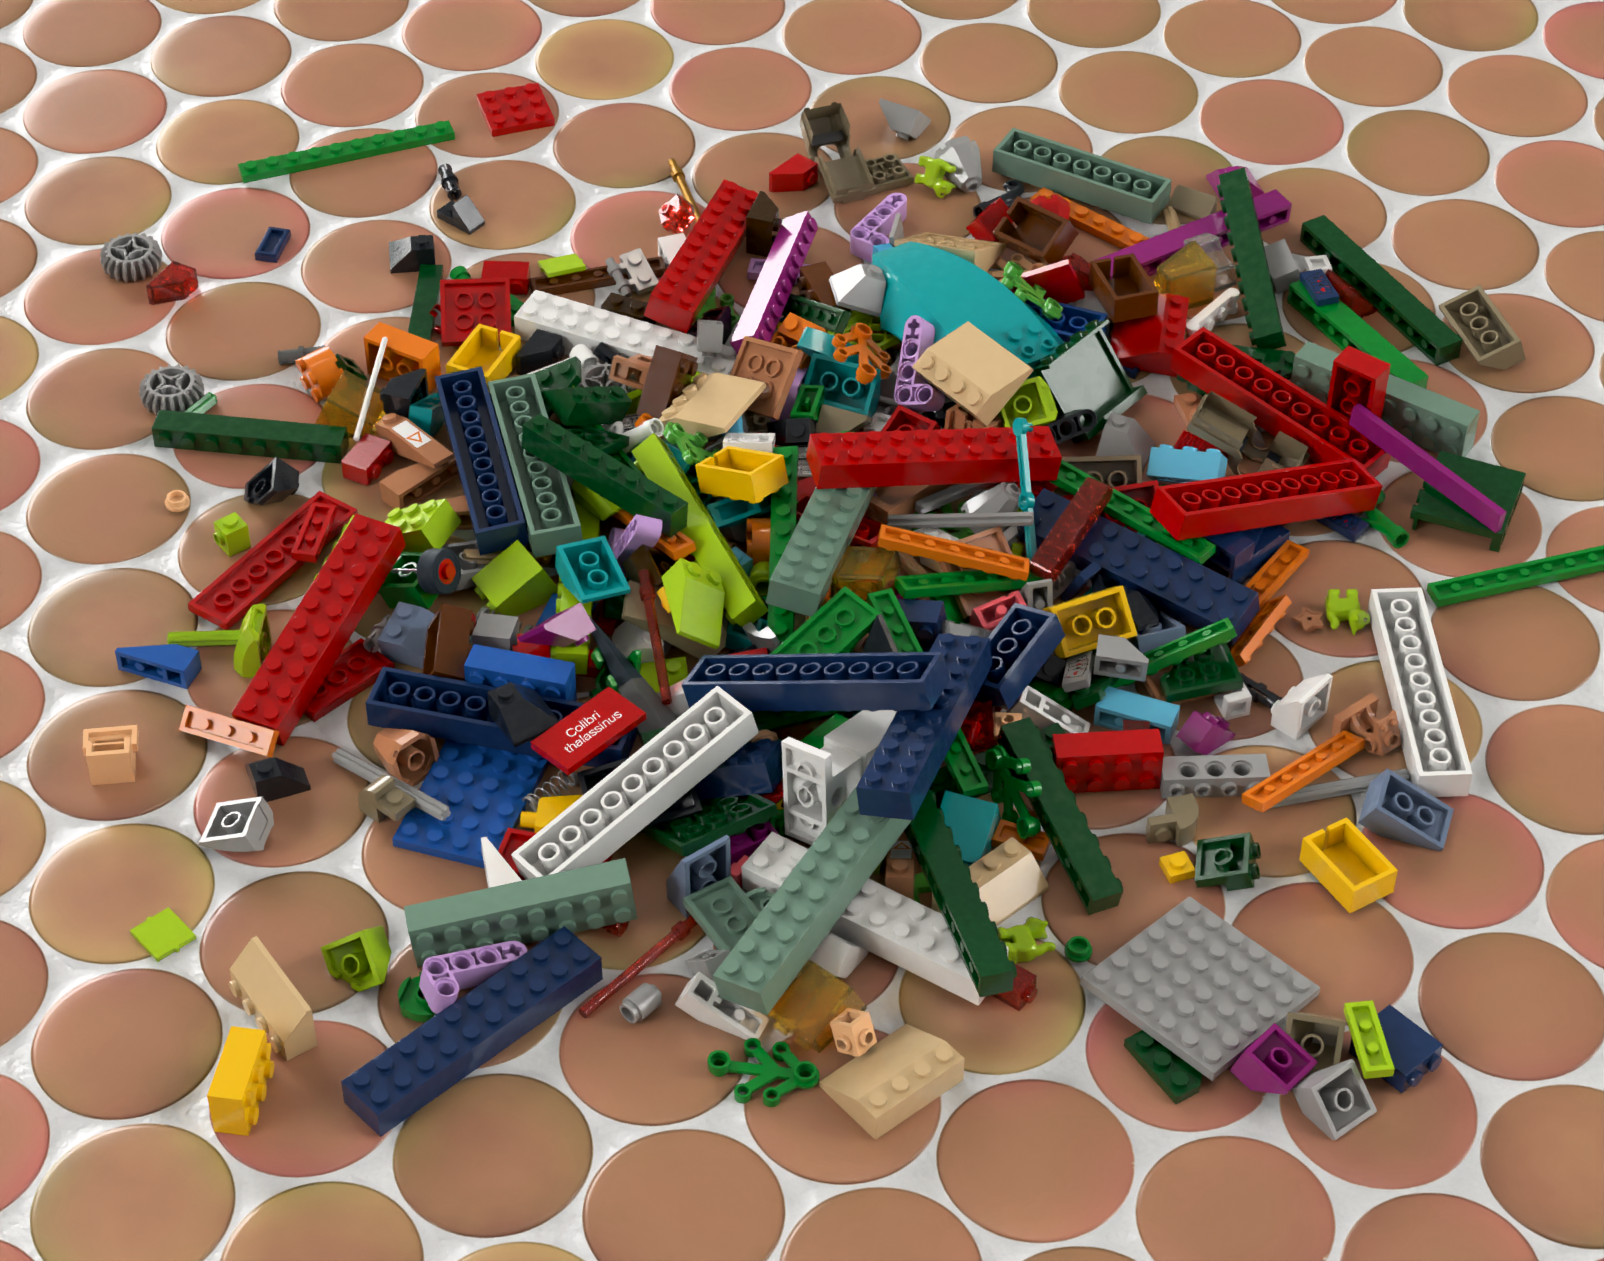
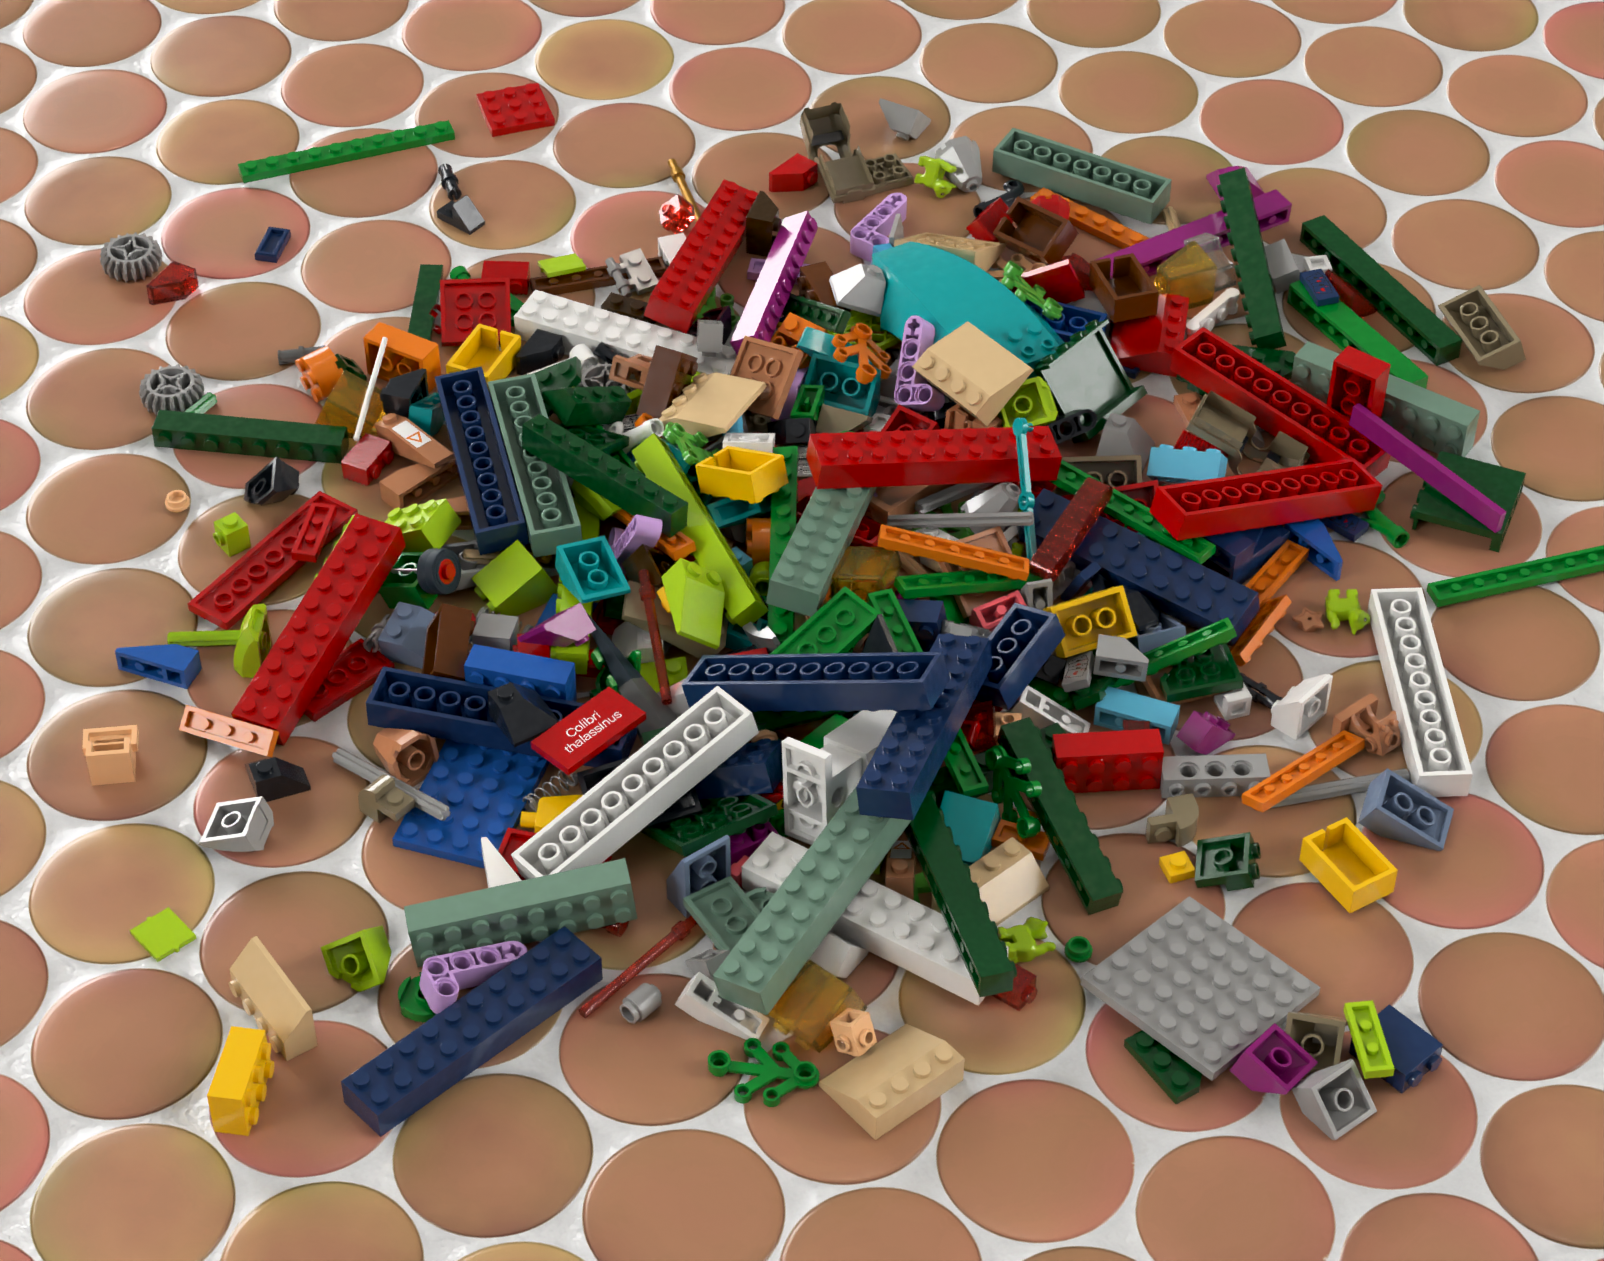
(410, 252): black slope -> none
(1192, 202): dark tan slope -> none
(1322, 550): none -> blue slope

